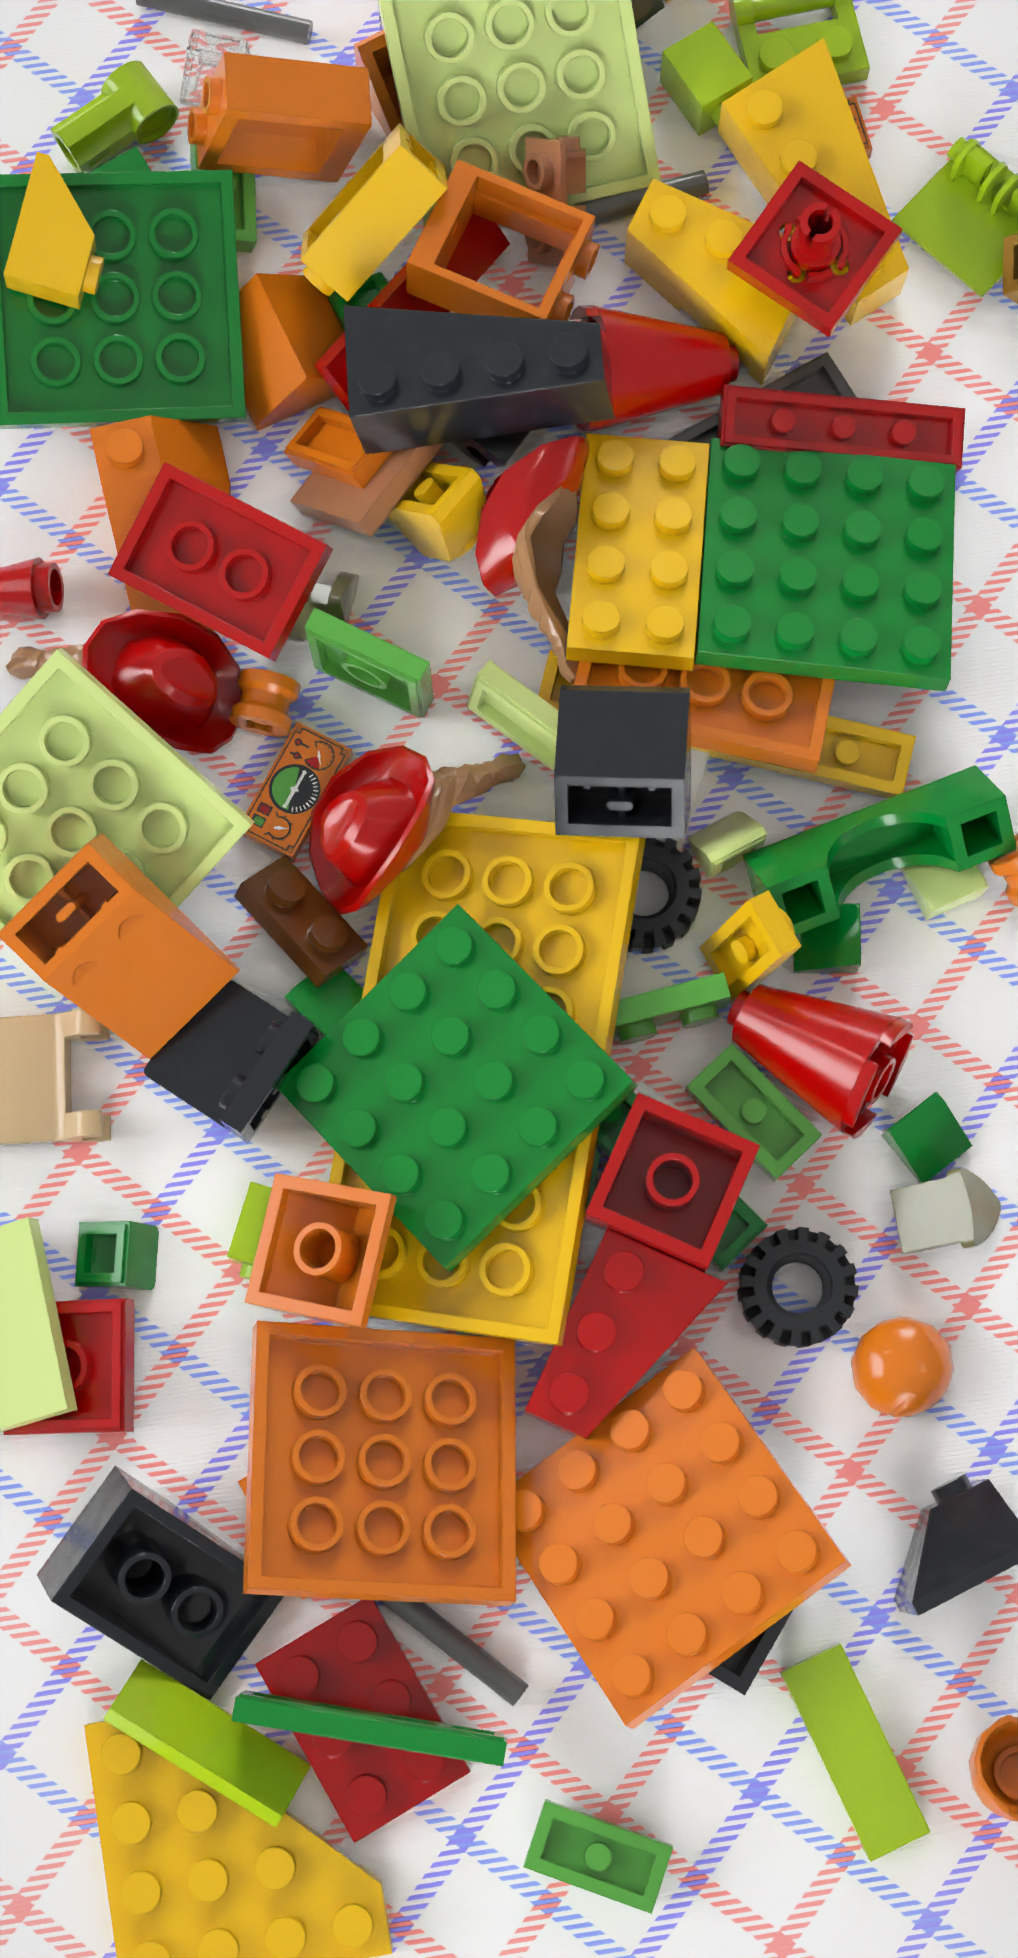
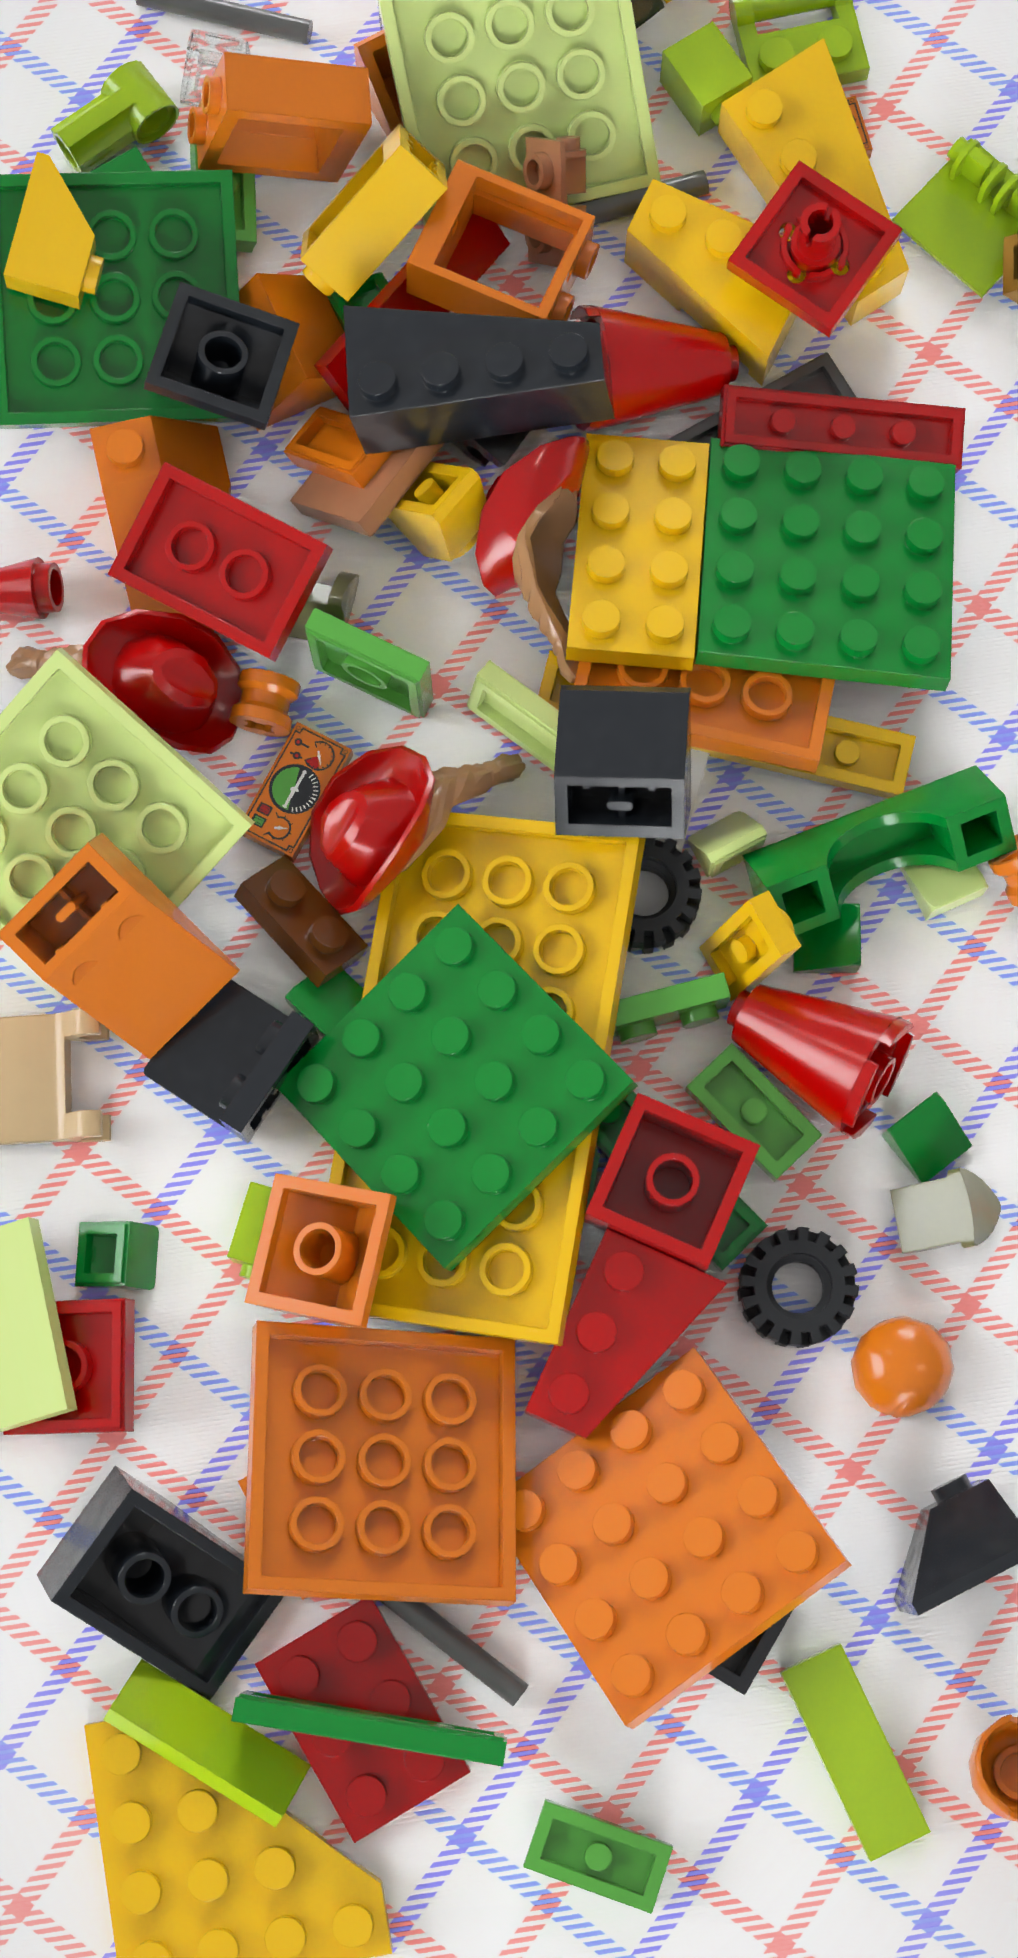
(221, 356): none -> black slope

